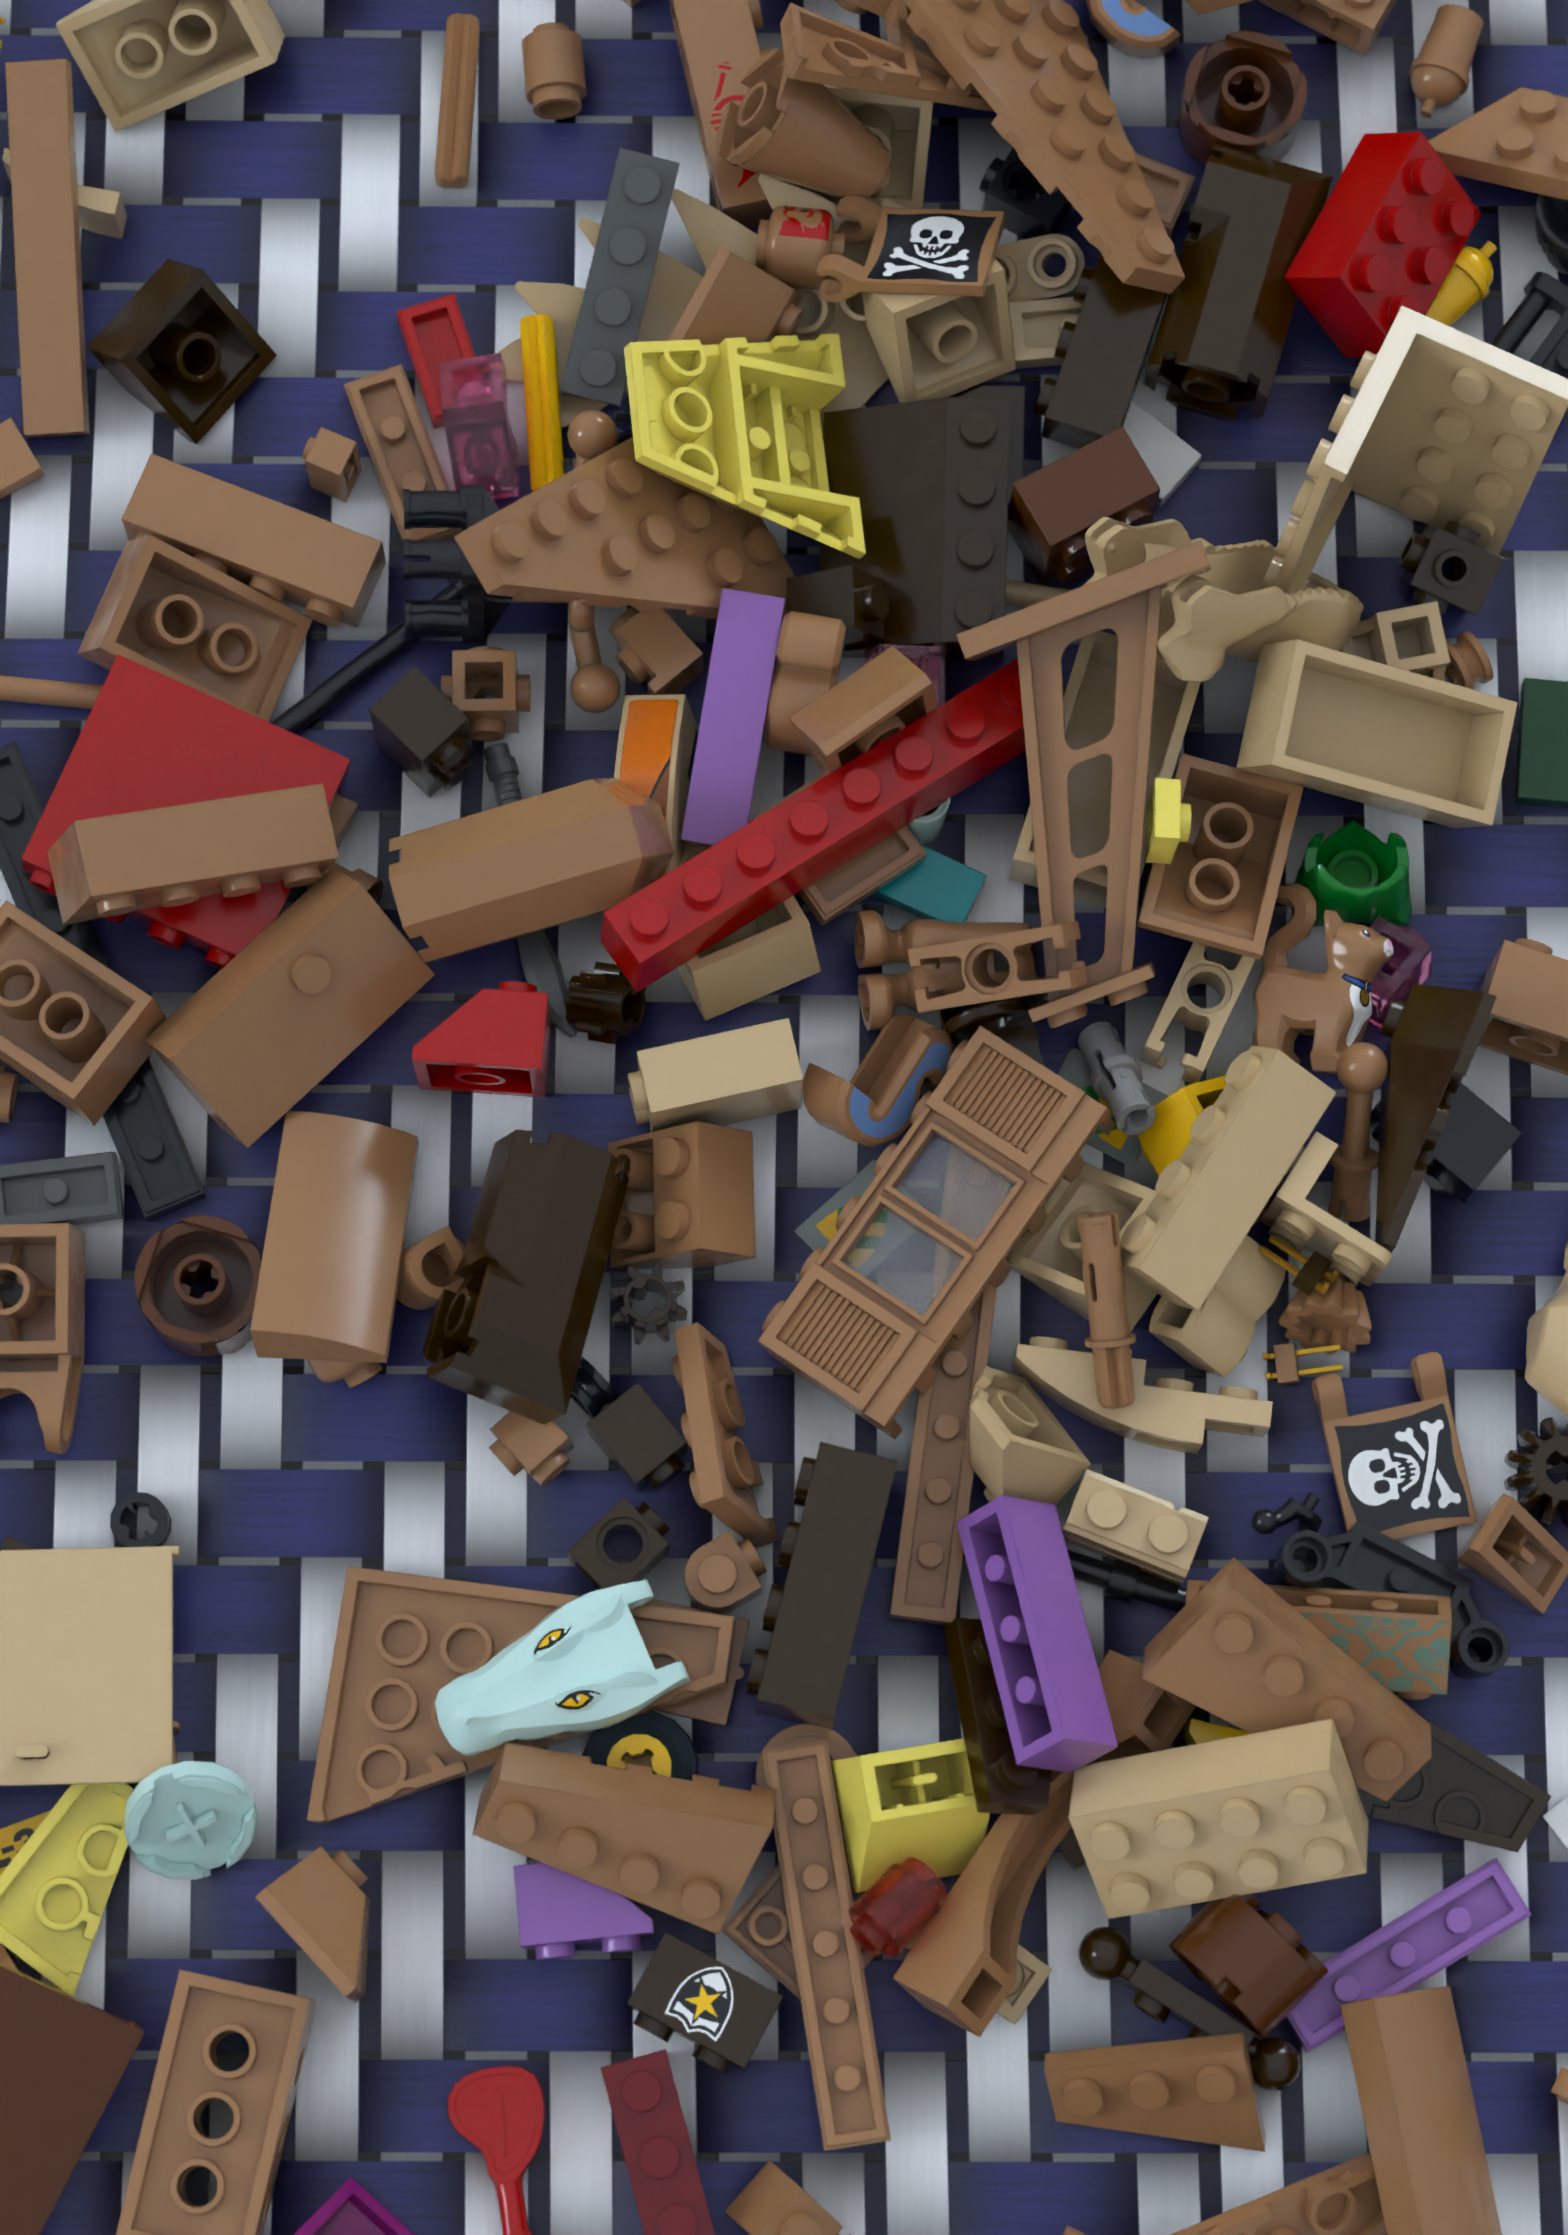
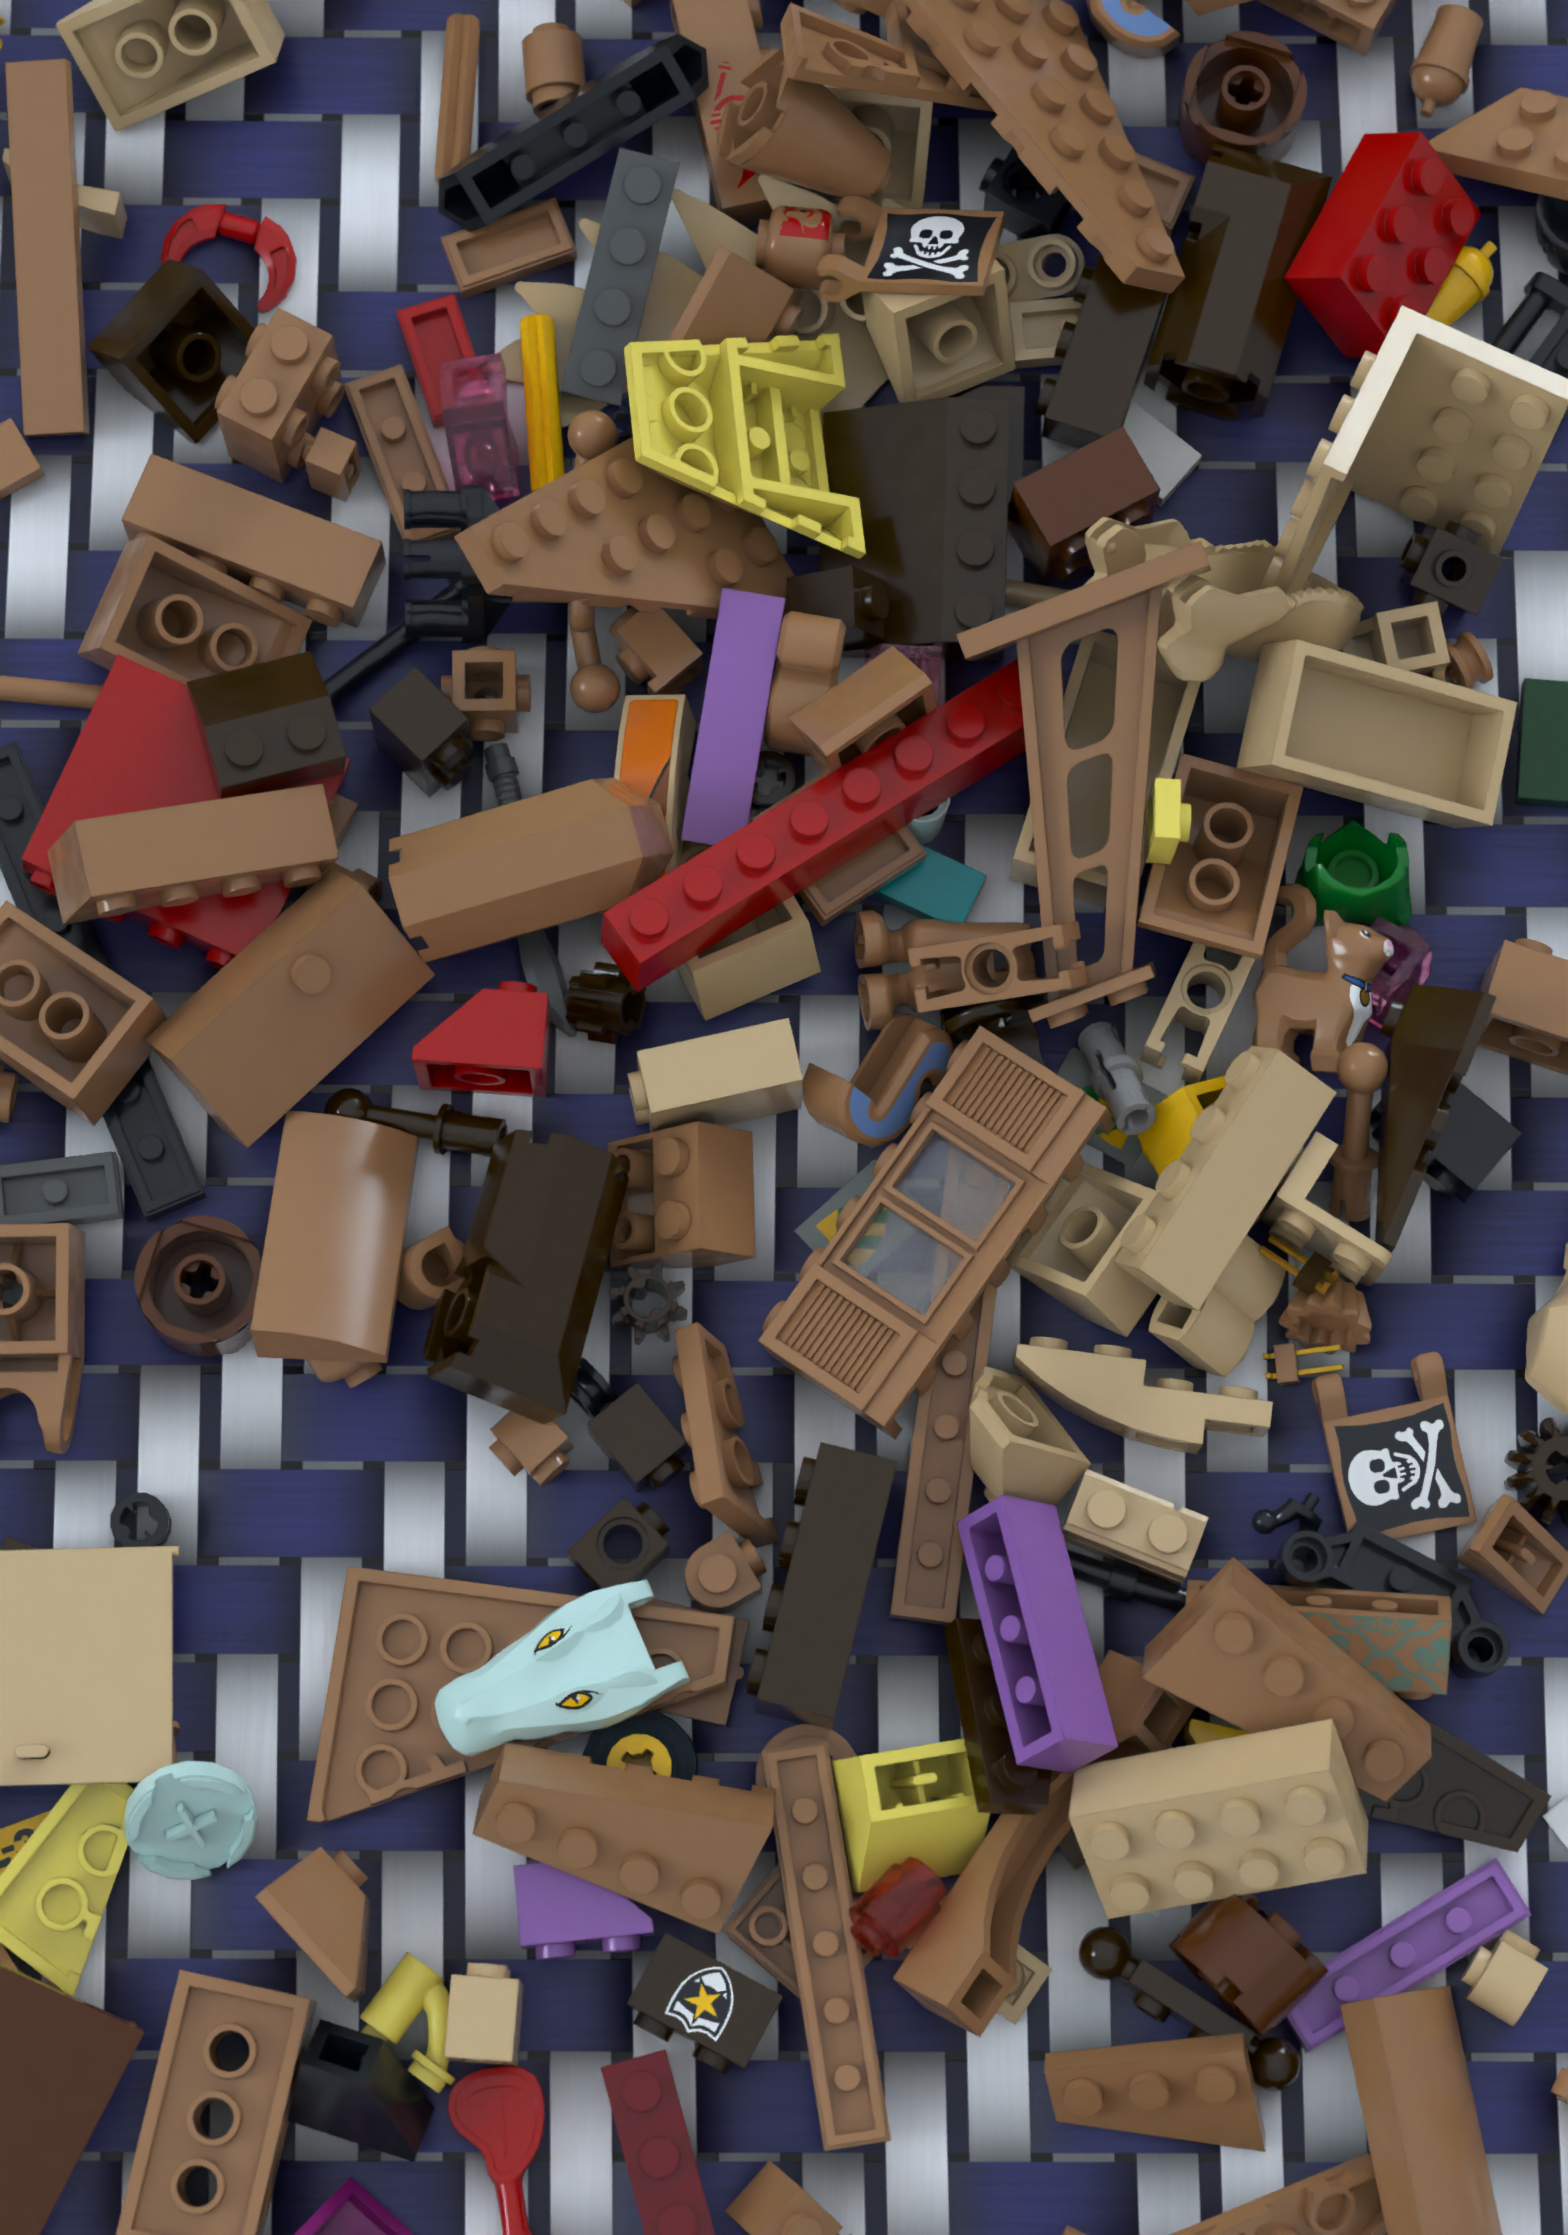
(267, 726): none -> dark brown slope
(269, 238): none -> red piece
(279, 395): none -> medium nougat brick
(360, 2093): none -> black slope
(397, 2005): none -> light yellow plant
(447, 1129): none -> dark brown pin
(484, 2016): none -> tan brick
(509, 248): none -> medium nougat tile
(573, 132): none -> black brick
(785, 771): none -> dark brown bush
(1107, 1308): medium nougat axle -> none
(1504, 1977): none -> tan plate

